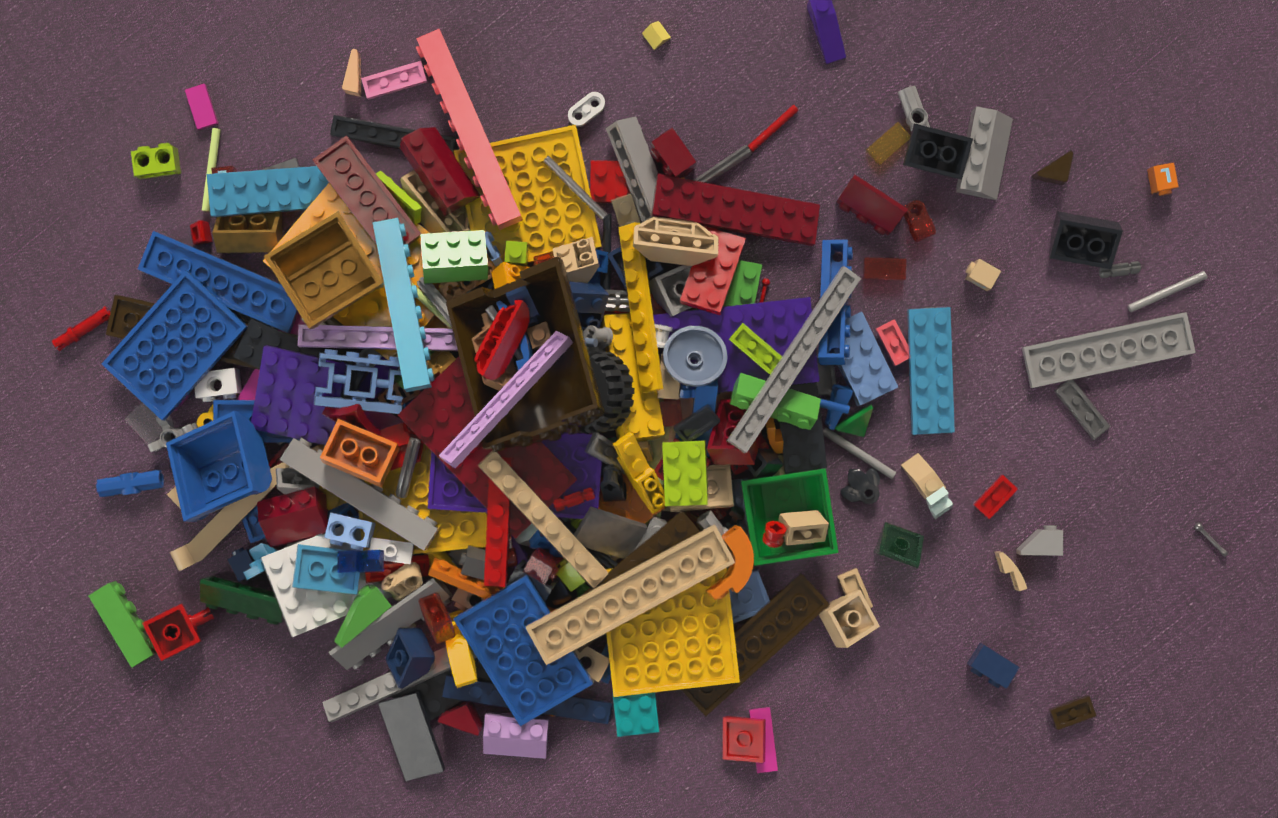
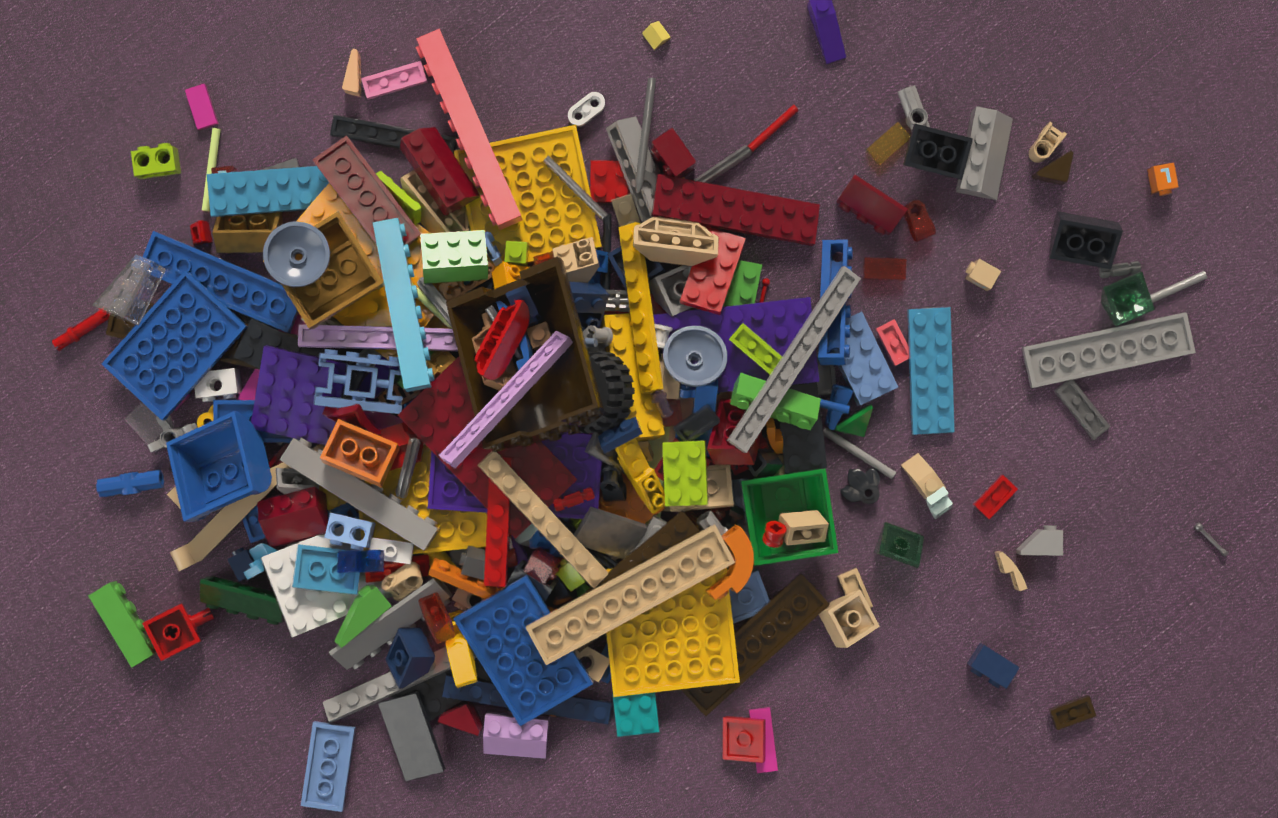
(131, 290): none -> clear wedge
(289, 241): none -> sand blue dish
(328, 766): none -> medium blue plate
(620, 434): none -> dark blue plate
(641, 174): none -> dark grey piece
(662, 403): none -> pin
(1048, 141): none -> tan piece
(1127, 299): none -> clear green slope

